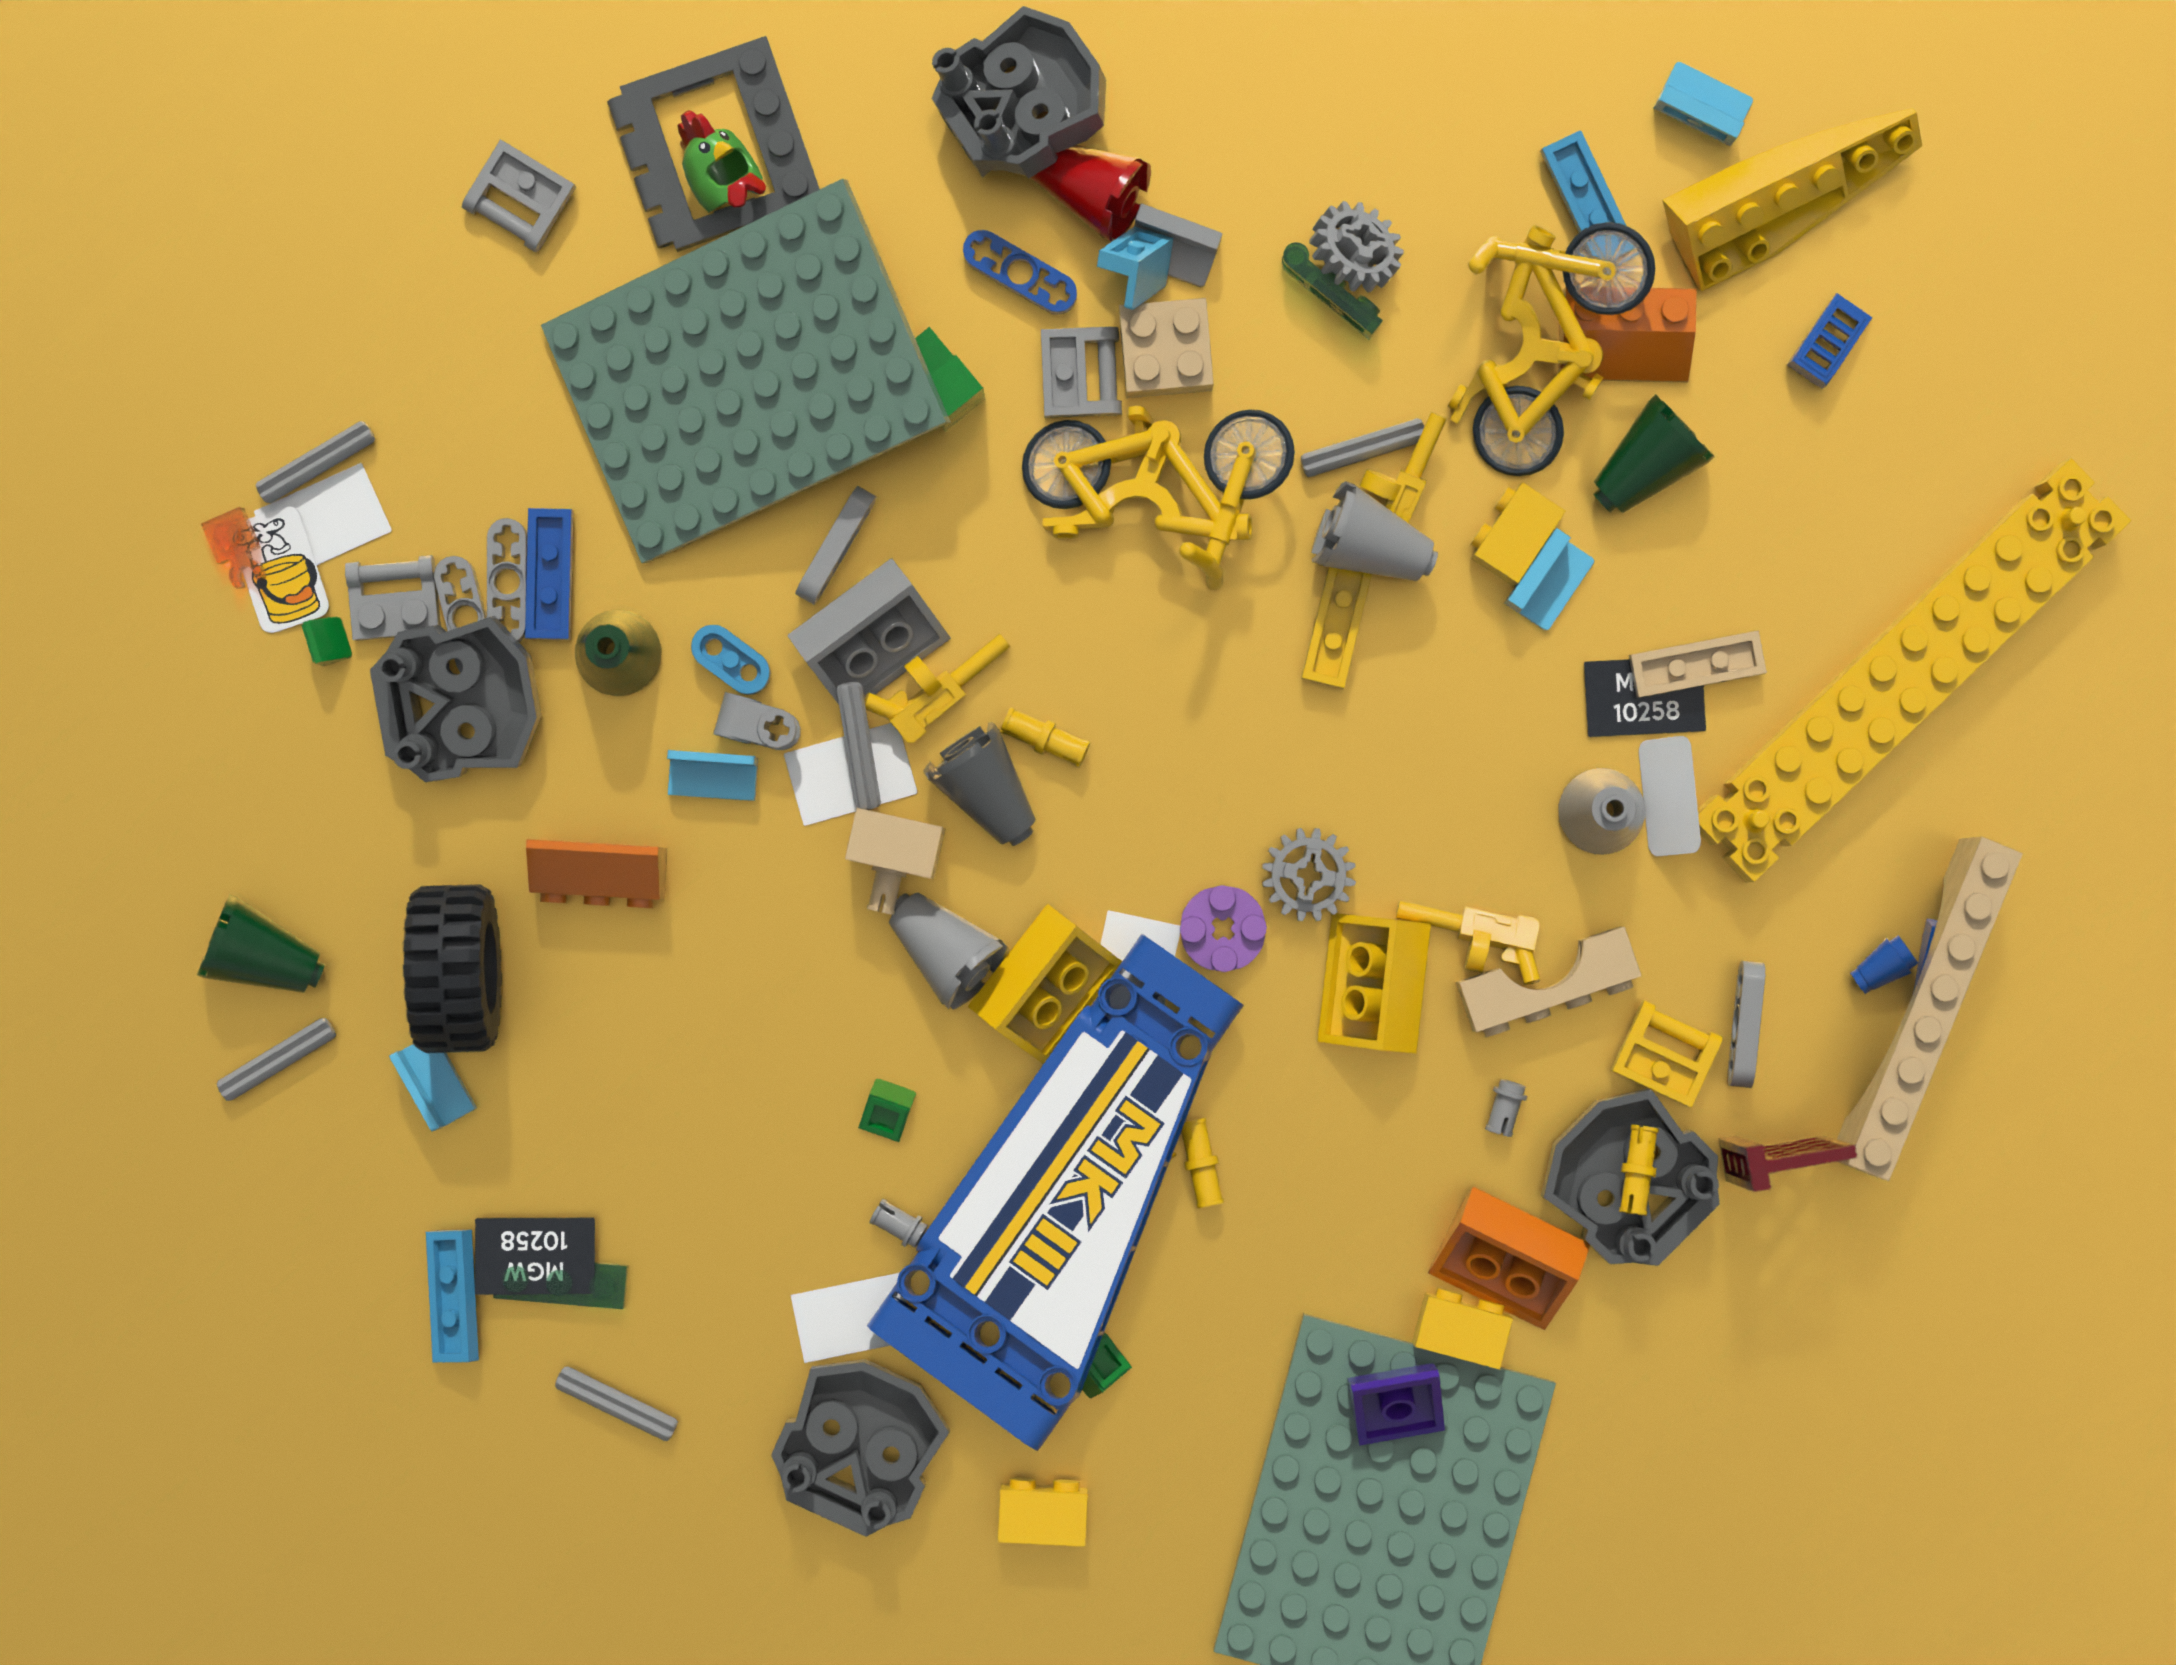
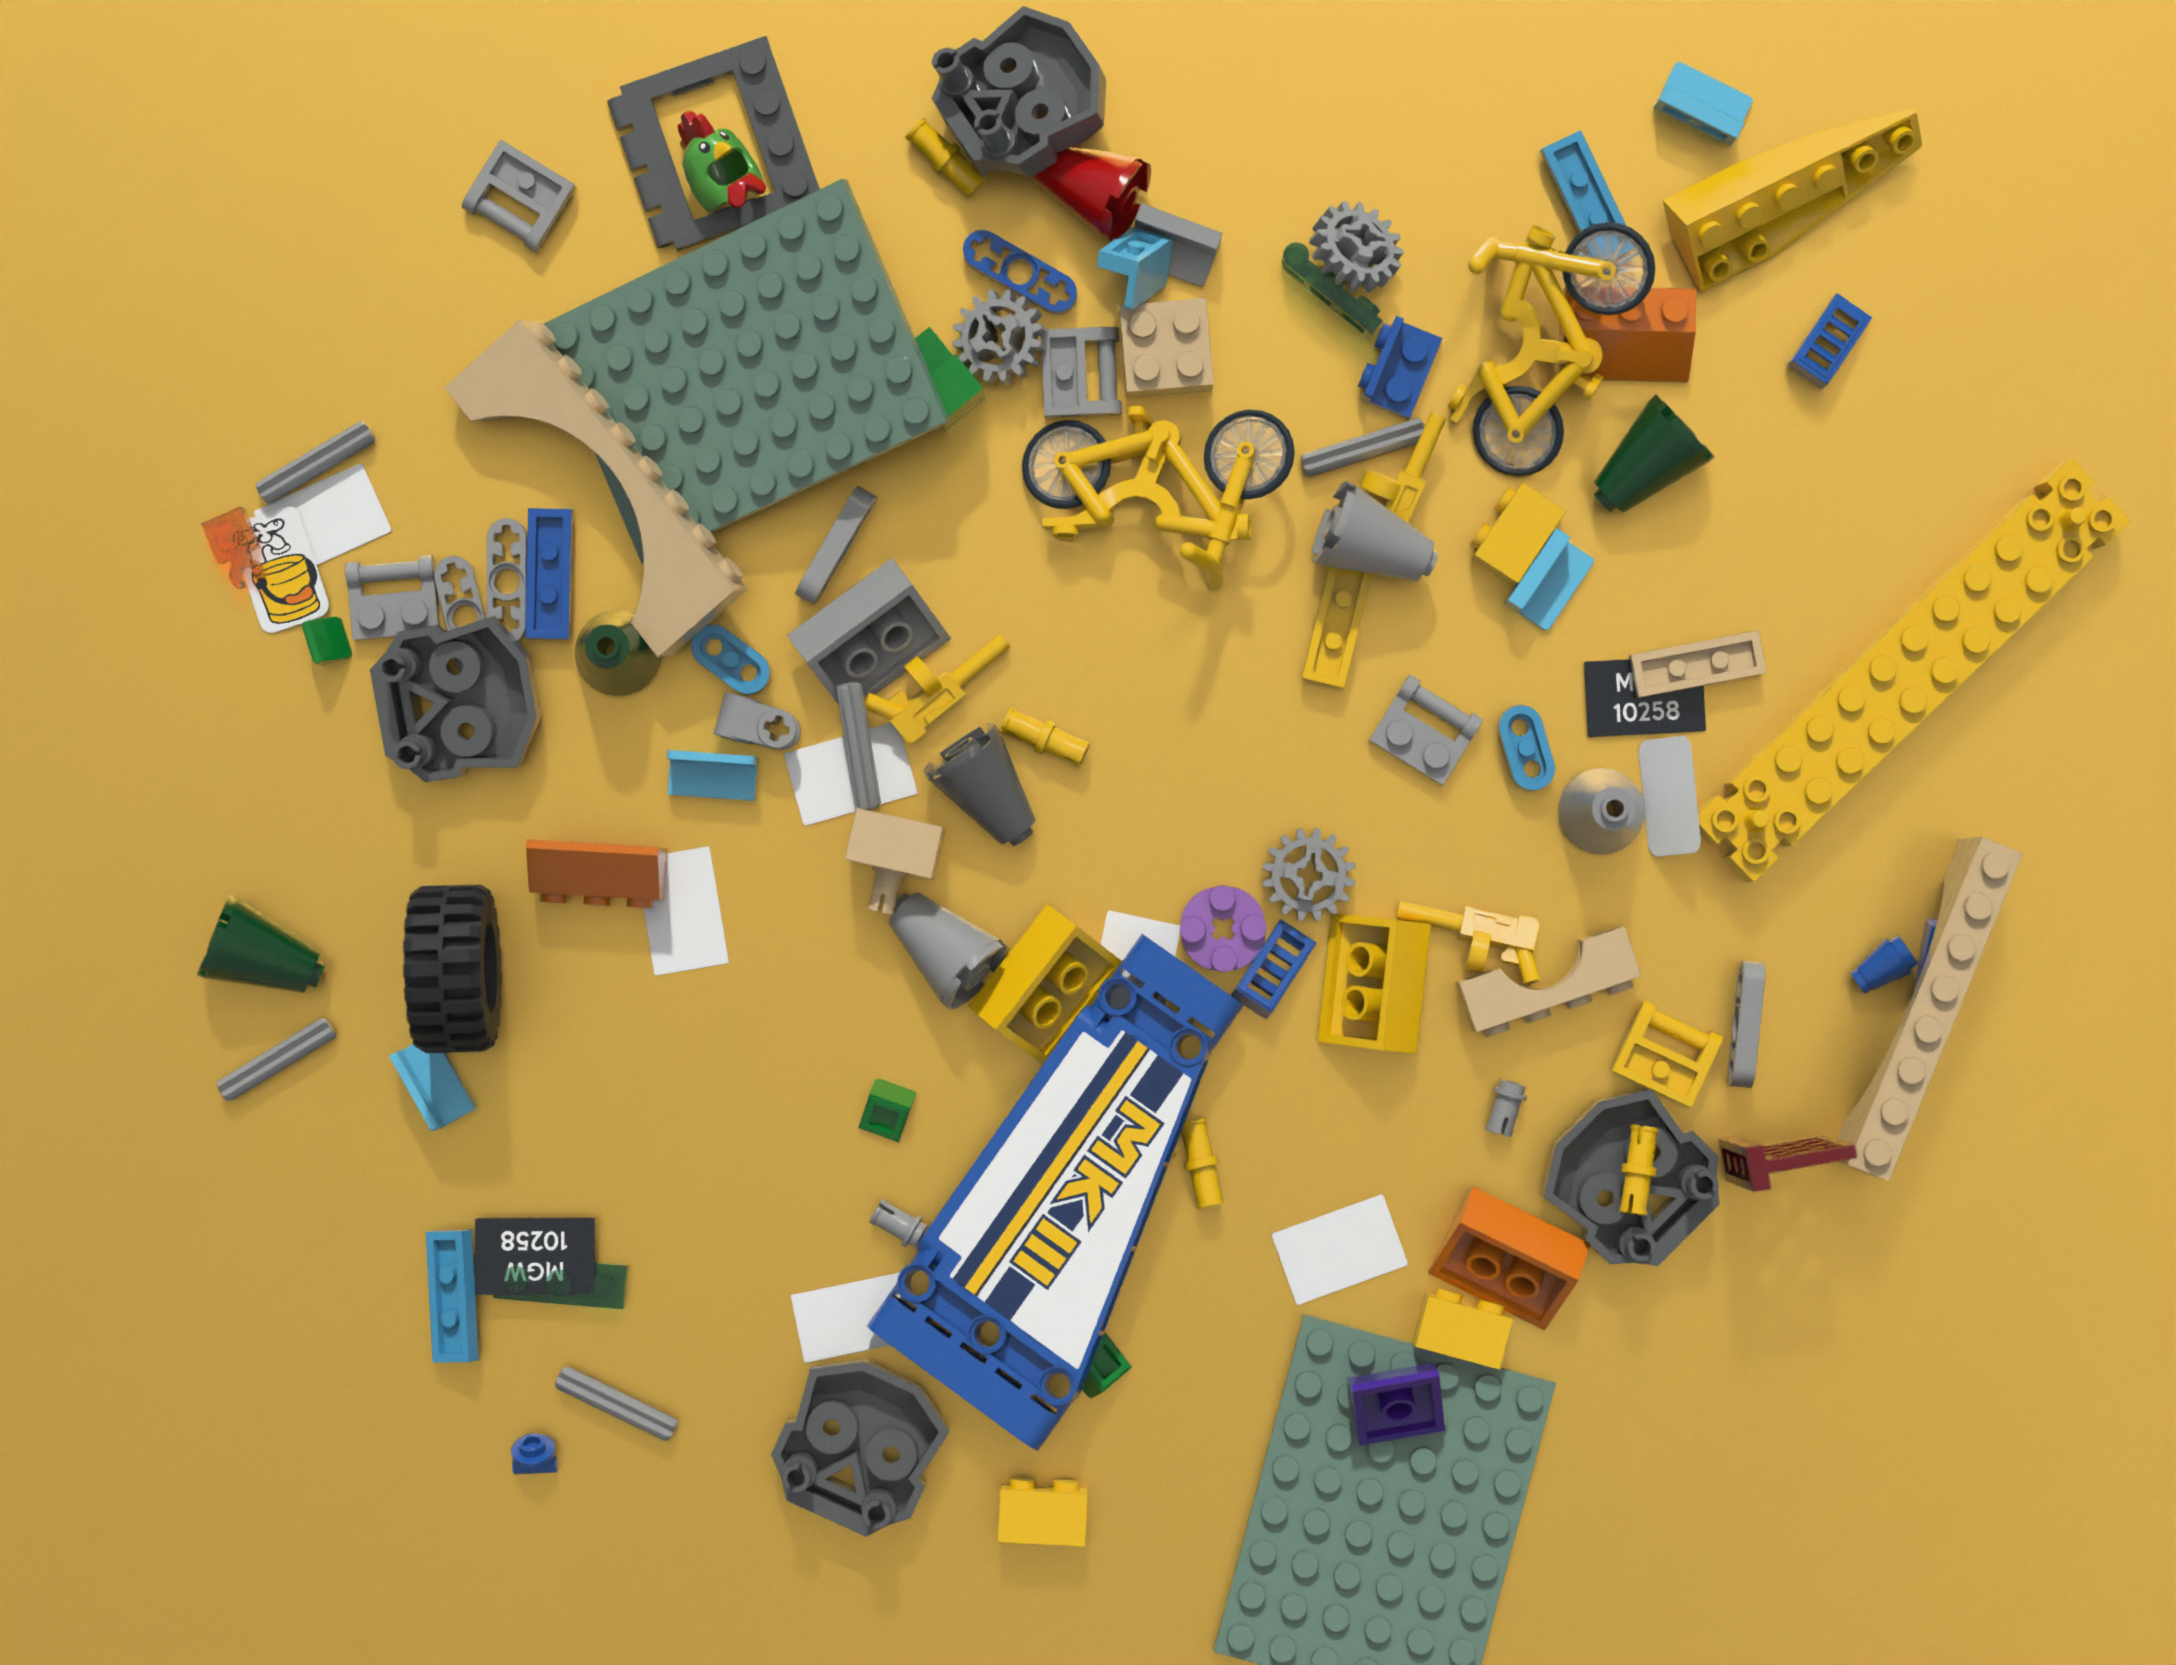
(534, 1455): none -> blue plate
(683, 572): none -> tan arch
(687, 925): none -> white sticker
(945, 157): none -> yellow pin
(984, 344): none -> light grey gear
(1254, 1000): none -> blue slope
(1339, 1249): none -> white sticker
(1400, 368): none -> blue bracket
(1418, 742): none -> light grey plate
(1525, 748): none -> dark azure plate

